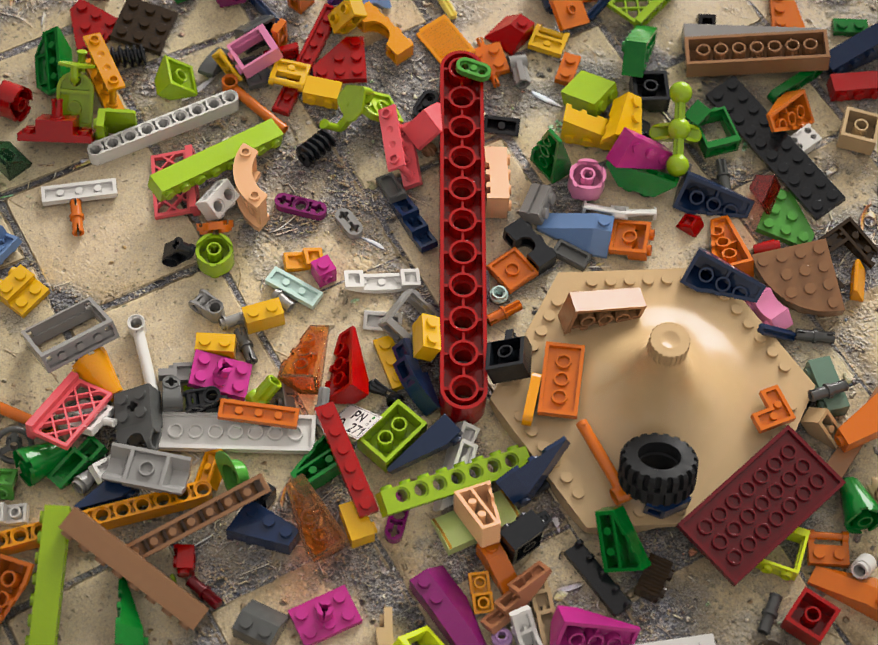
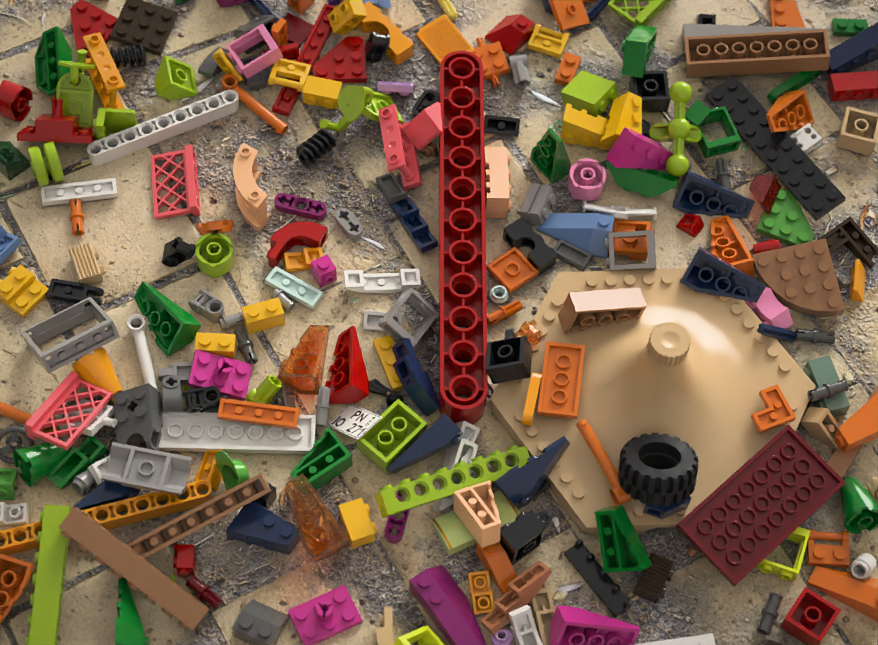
(46, 164): none -> lime wheel
(72, 291): none -> black hinge
(85, 264): none -> tan brick
(168, 321): none -> green wedge
(212, 161): lime brick -> none
(217, 200): white brick -> none
(295, 234): none -> red arch
(297, 29): none -> dark red piece
(346, 460): red plate -> none
(376, 46): none -> black piece
(389, 87): none -> lavender plate
(426, 337): yellow brick -> none
(474, 69): bright green plate -> none
(530, 331): none -> clear orange brick
(609, 244): none -> light grey window

